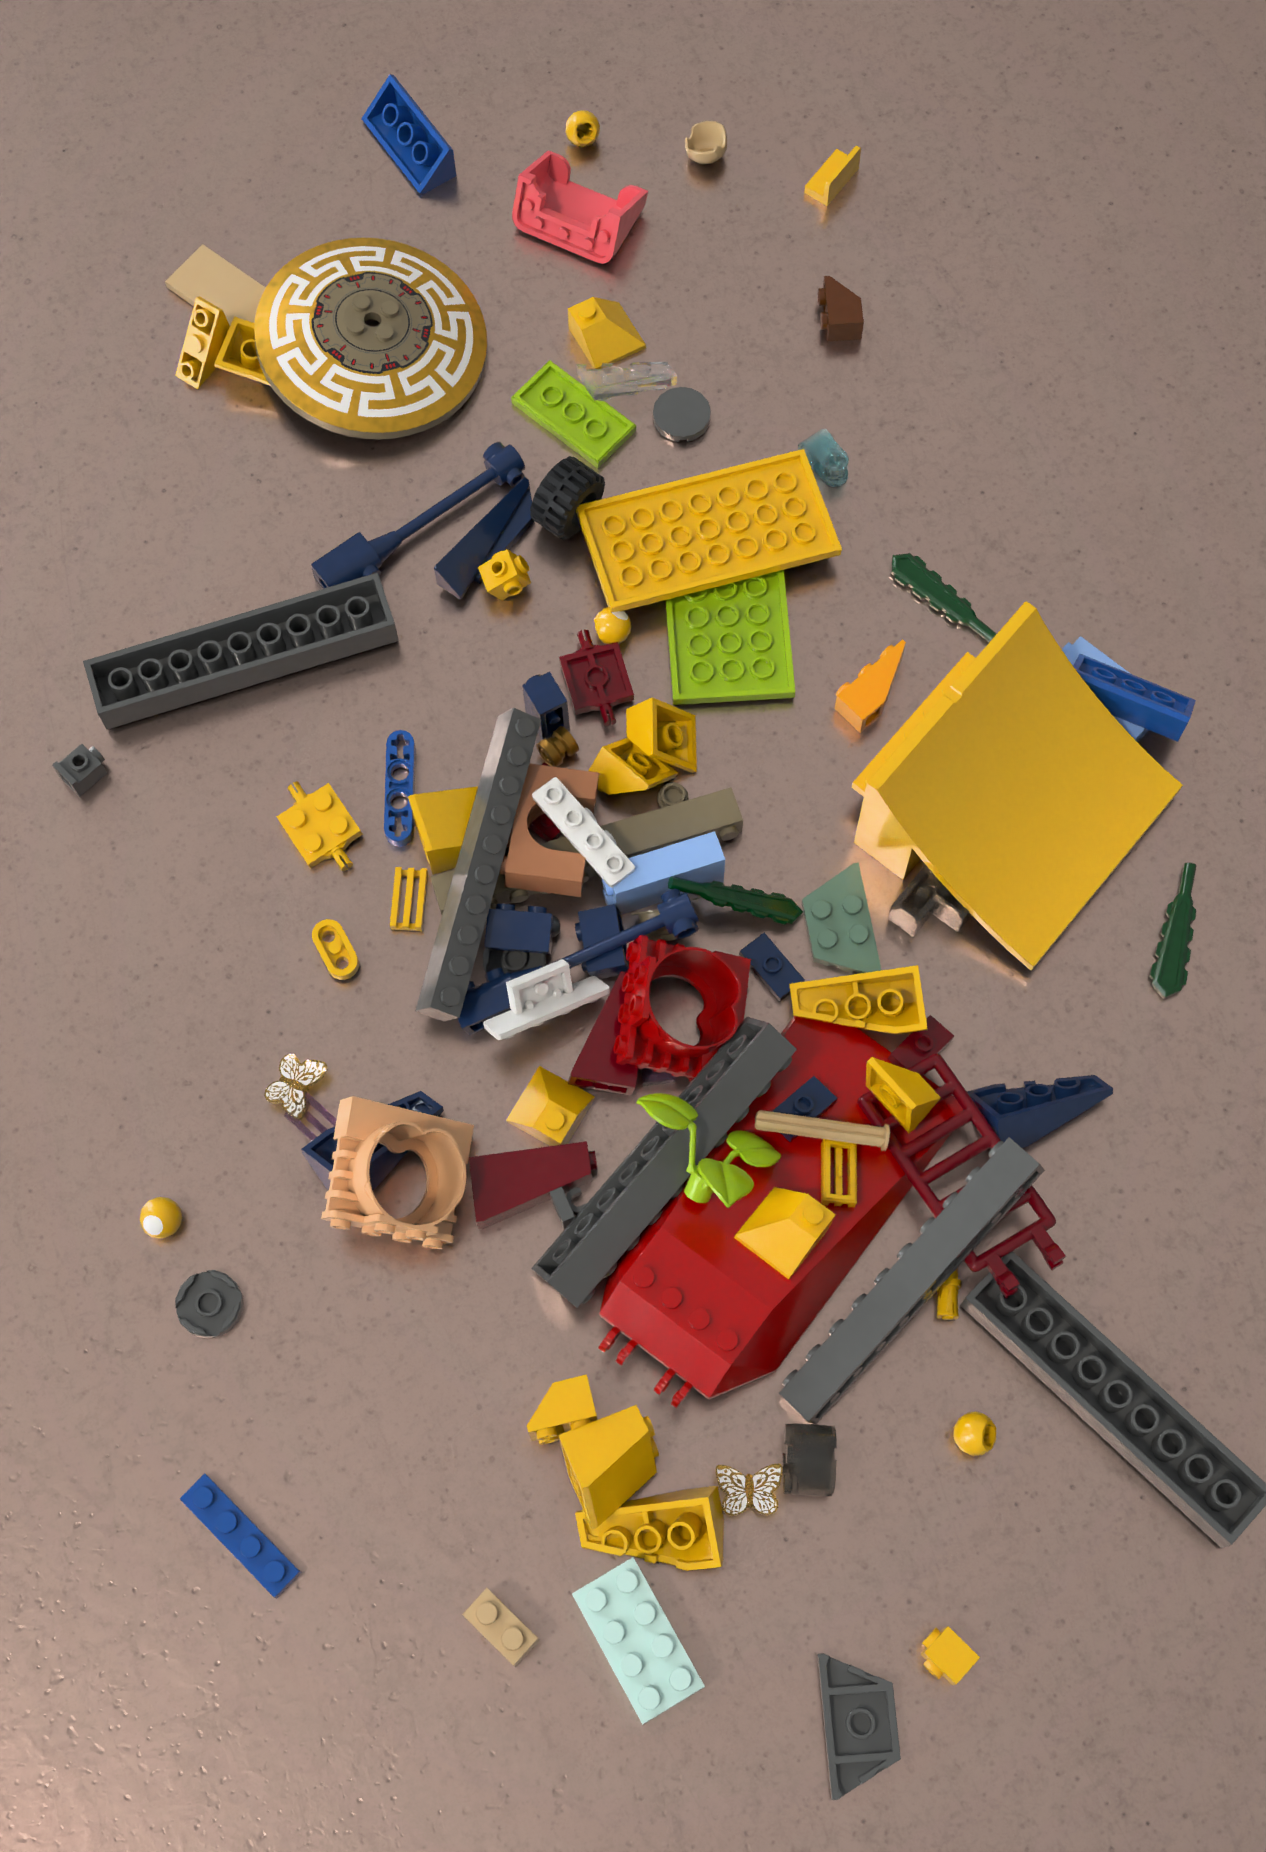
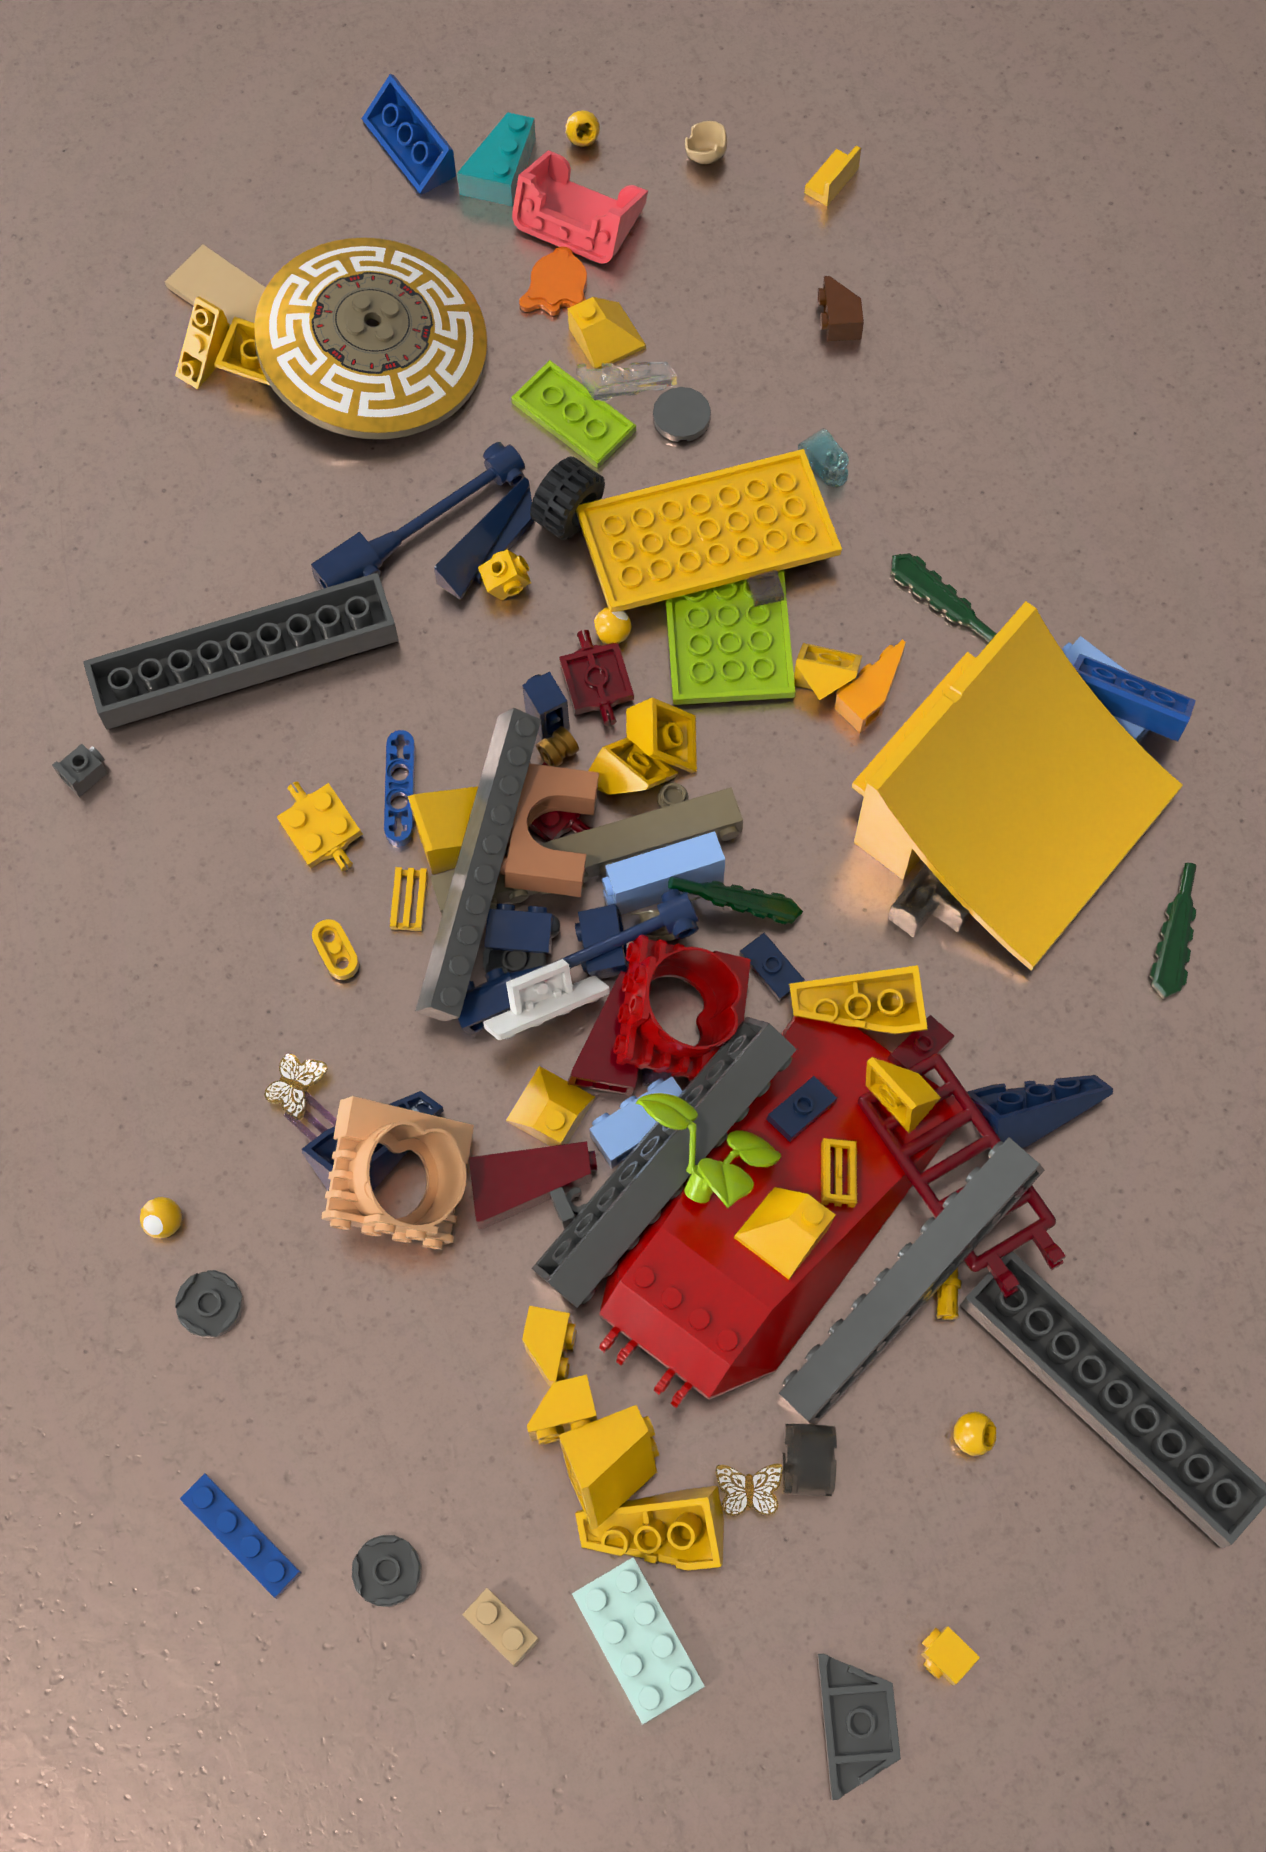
(386, 1571): none -> dark grey tile
(496, 164): none -> teal wedge
(546, 1341): none -> yellow slope
(555, 283): none -> orange tile
(583, 832): white bracket -> none
(622, 1131): none -> light blue brick
(765, 588): none -> tile
(823, 1128): tan axle -> none
(824, 669): none -> yellow slope
(841, 924): sand green wing -> none

